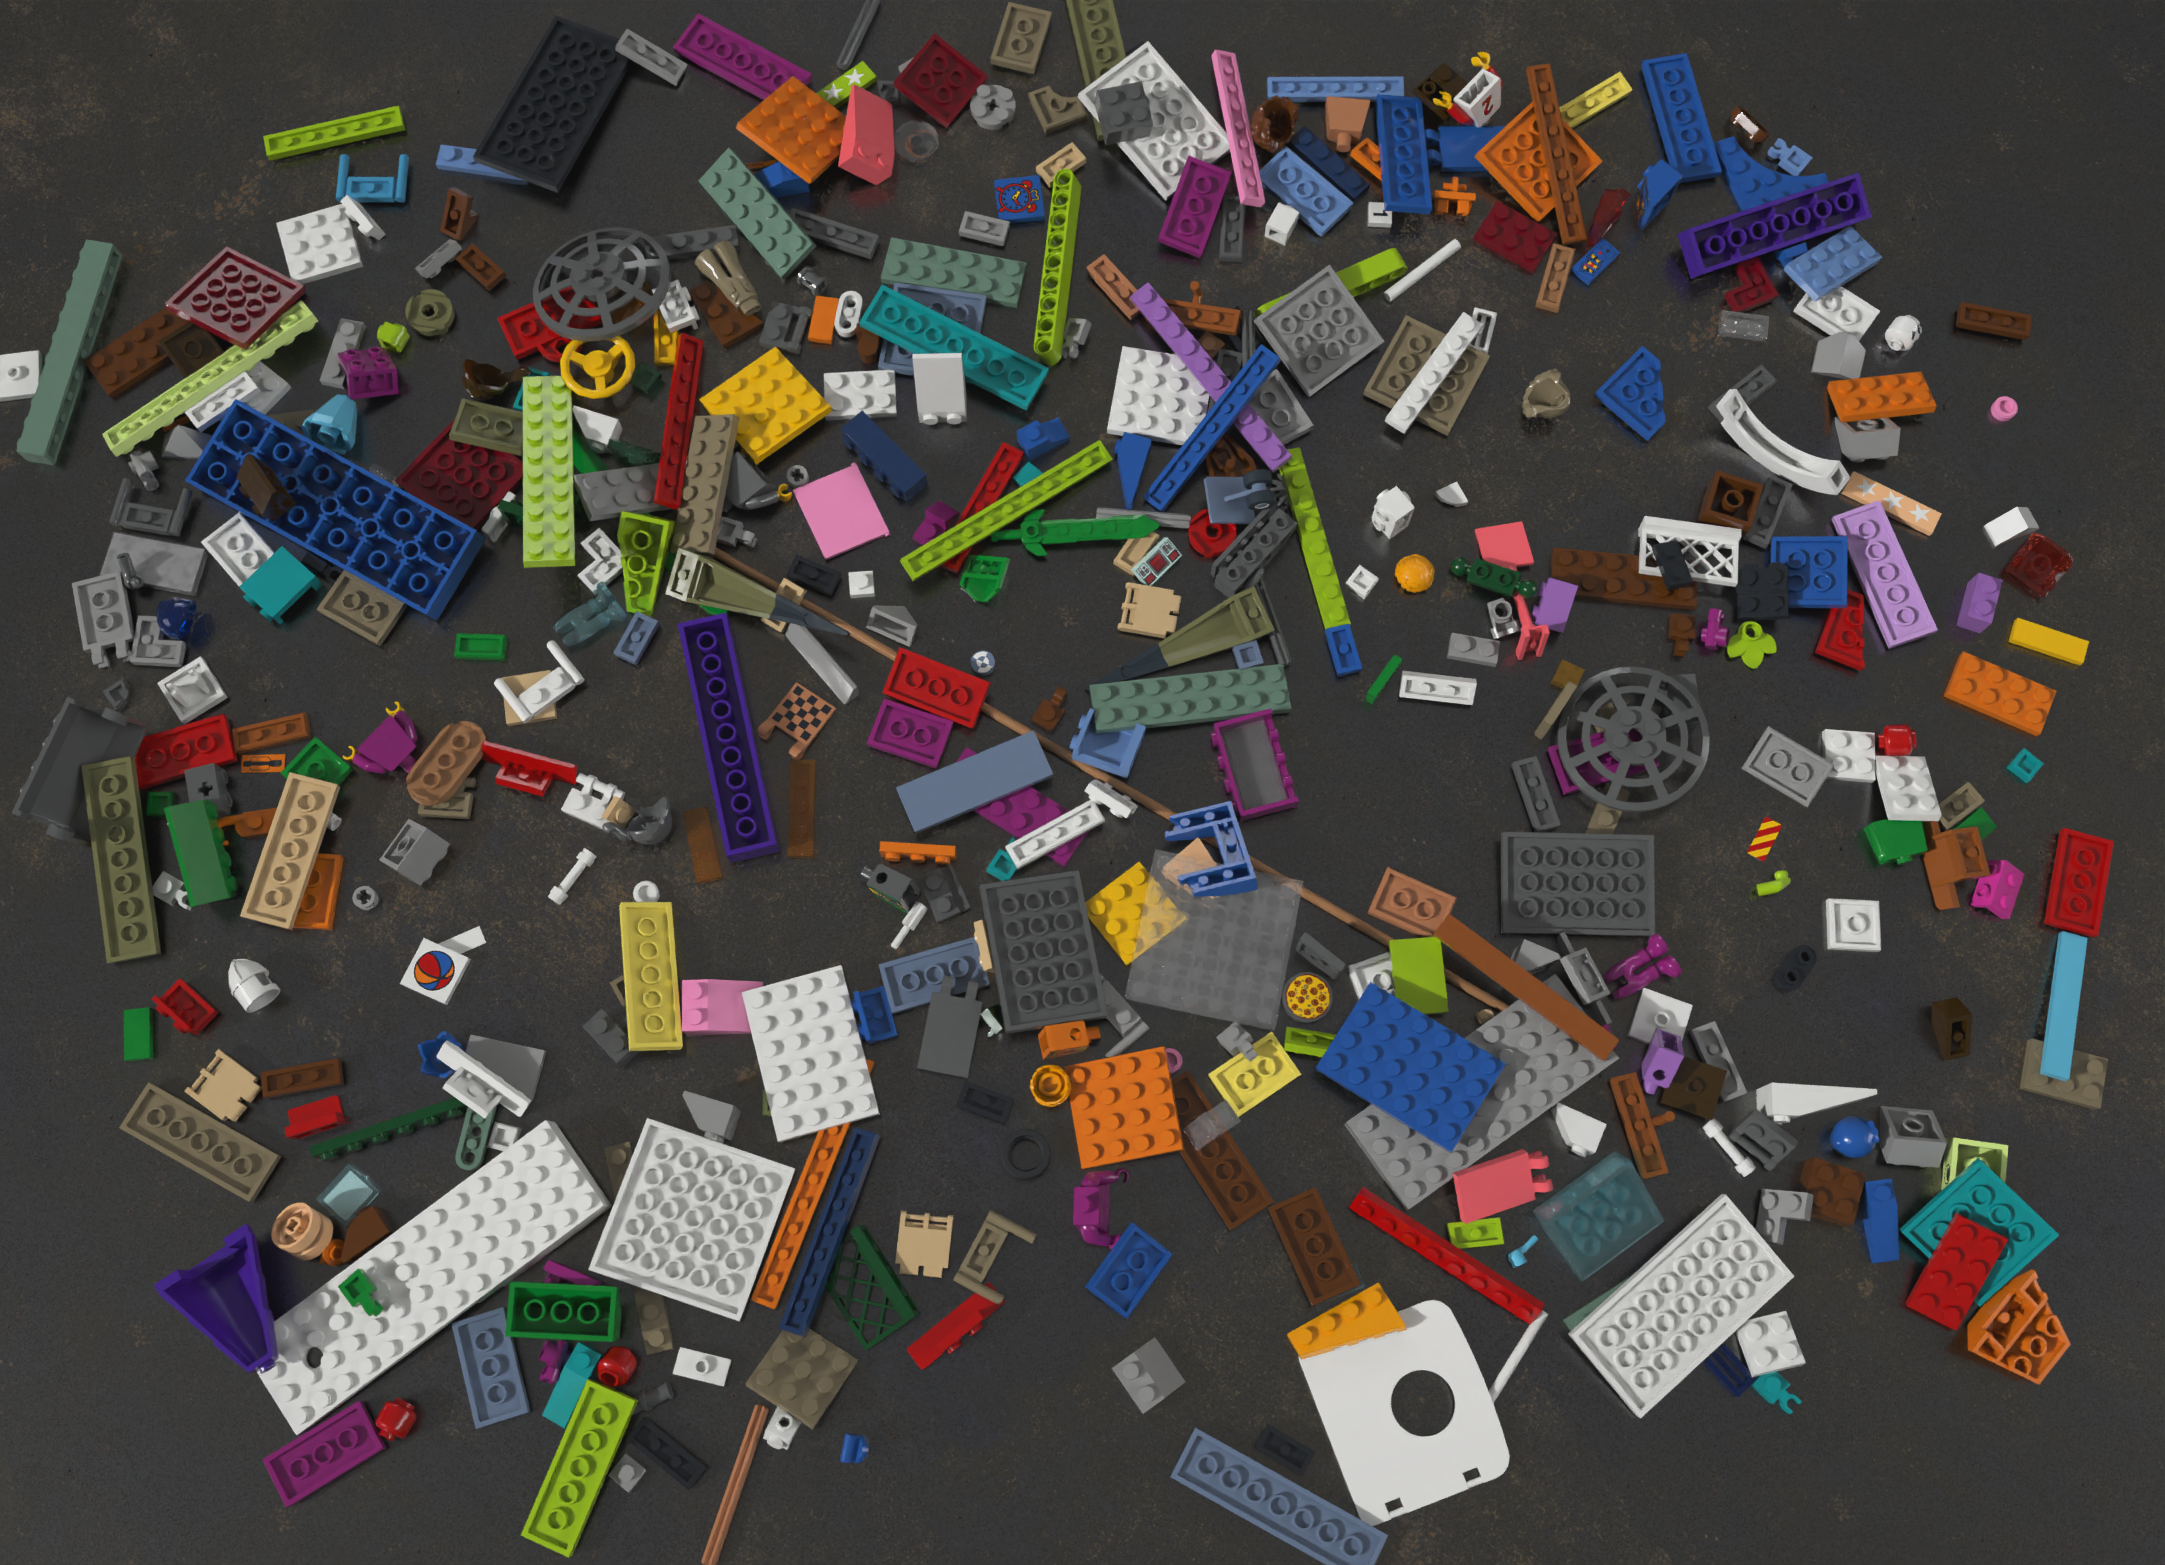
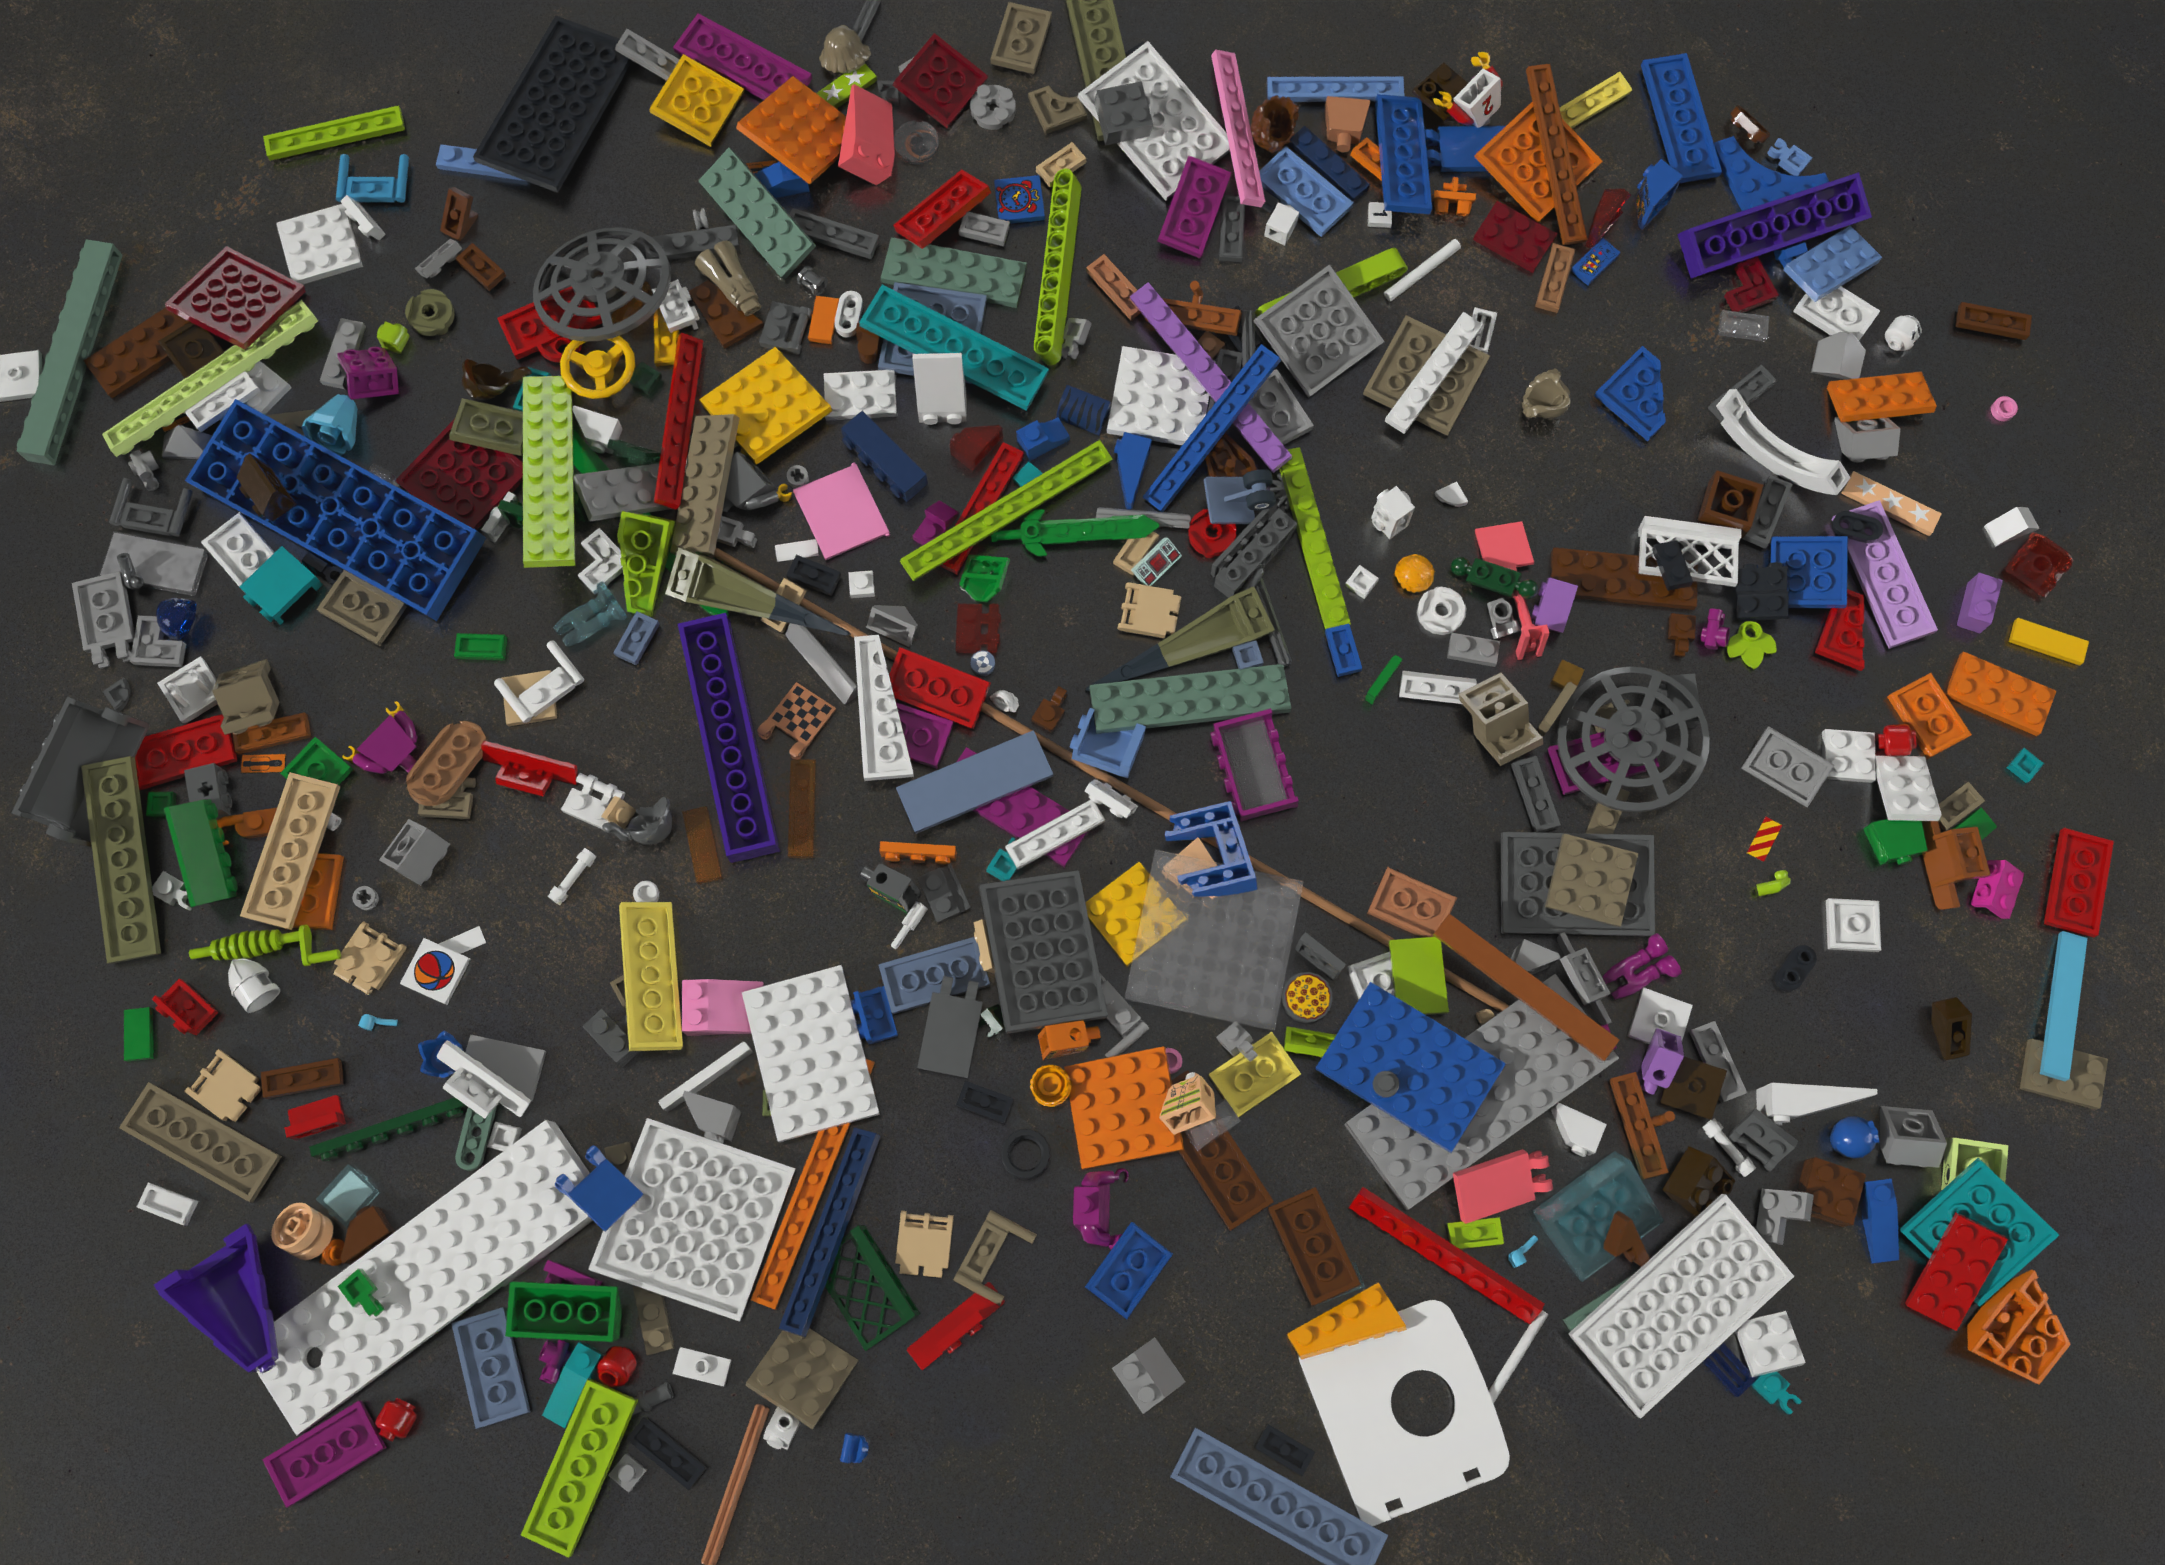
(167, 1204): none -> white tile
(246, 697): none -> dark tan bracket
(256, 942): none -> lime piece
(367, 1022): none -> medium azure hand
(368, 959): none -> tan plate
(603, 1193): none -> blue flag
(696, 100): none -> yellow plate
(700, 219): none -> light grey bush
(706, 1076): none -> white tile
(803, 548): none -> white sticker
(843, 51): none -> dark tan hair
(881, 730): none -> white wing
(942, 209): none -> red plate
(969, 628): none -> clear red plate
(975, 444): none -> clear red slope
(1005, 701): none -> white piece
(1083, 410): none -> dark blue brick
(1189, 1101): none -> light nougat torso
(1385, 1084): none -> dark grey plate
(1436, 623): none -> white tile
(1501, 719): none -> dark tan bracket
(1591, 880): none -> dark tan plate
(1625, 1239): none -> reddish brown slope
(1698, 1181): none -> dark brown slope
(1856, 526): none -> black plate
(1930, 714): none -> orange tile

